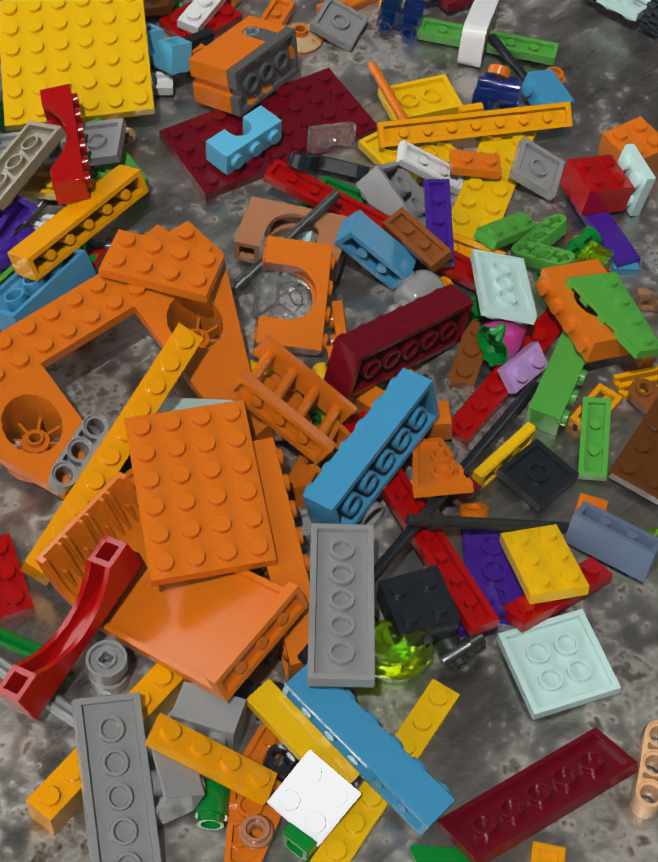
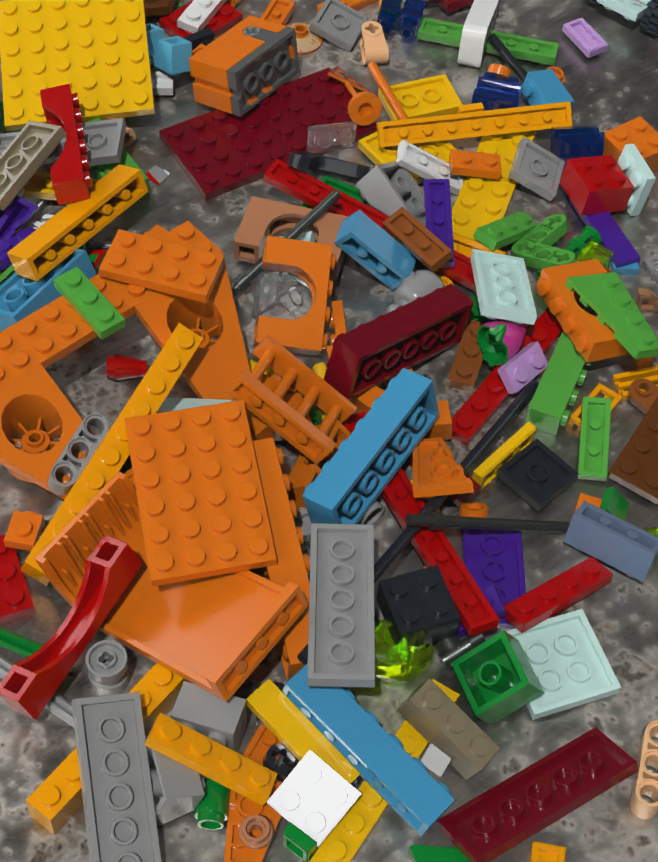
(24, 530): none -> orange bracket
(89, 303): none -> bright green plate
(124, 367): none -> red cone
(157, 174): none -> light grey sticker
(230, 151): medium azure arch -> none
(364, 106): none -> orange piece
(373, 44): none -> light nougat piece
(435, 760): none -> white sticker
(448, 728): none -> dark tan brick
(497, 678): none -> green brick
(543, 564): yellow plate -> none
(576, 142): none -> clear blue hips
(585, 37): none -> lavender plate
(614, 503): none -> green tile

